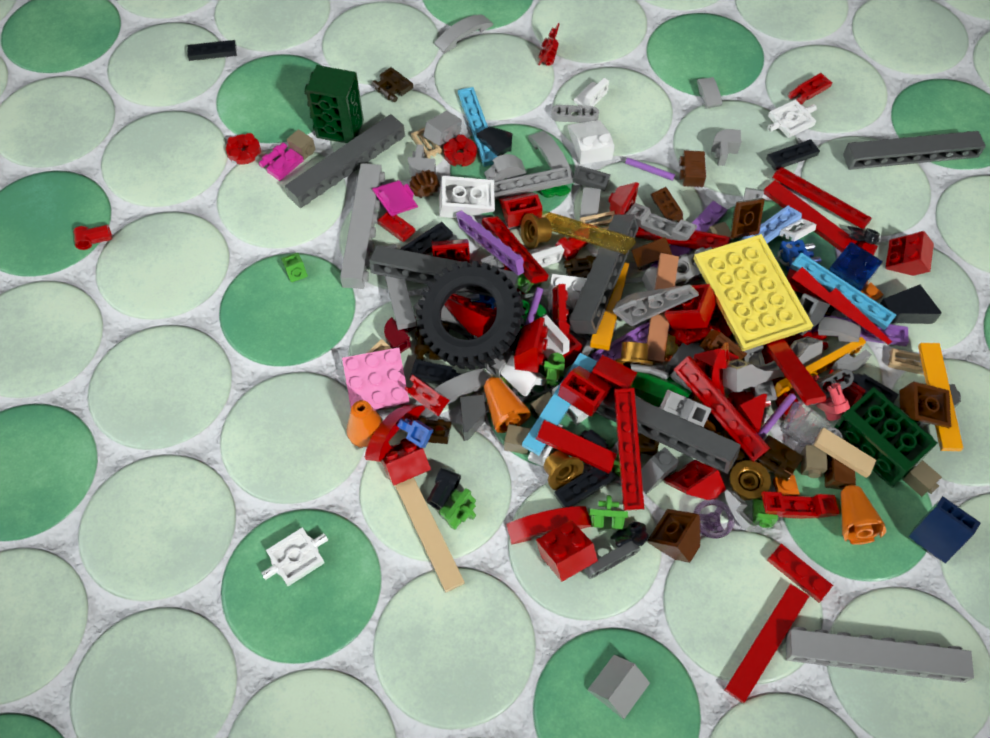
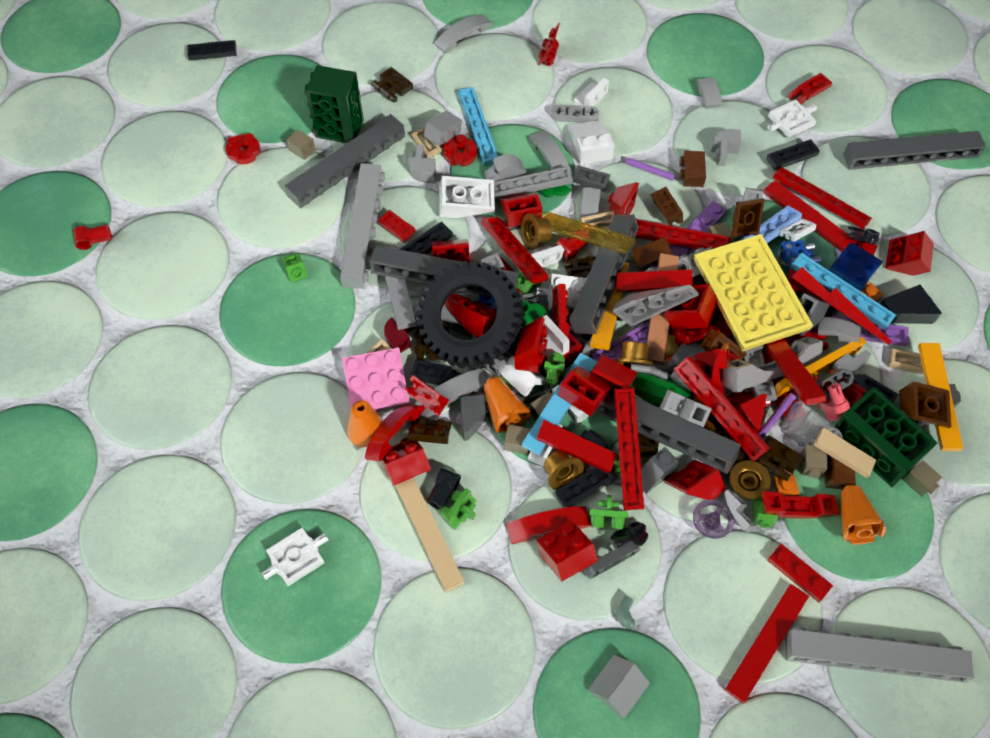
(284, 164): dark pink plate -> none
(395, 197): dark pink piece -> none
(417, 431): blue plate -> none
(424, 183): reddish brown gear -> none
(490, 243): medium lavender plate -> none
(496, 140): black slope -> none
(534, 305): medium lavender bar -> none
(623, 613): none -> sand green arm
(652, 280): none -> red tile
(661, 226): light grey slope -> none
(677, 535): reddish brown slope -> none
(944, 529): dark blue brick -> none

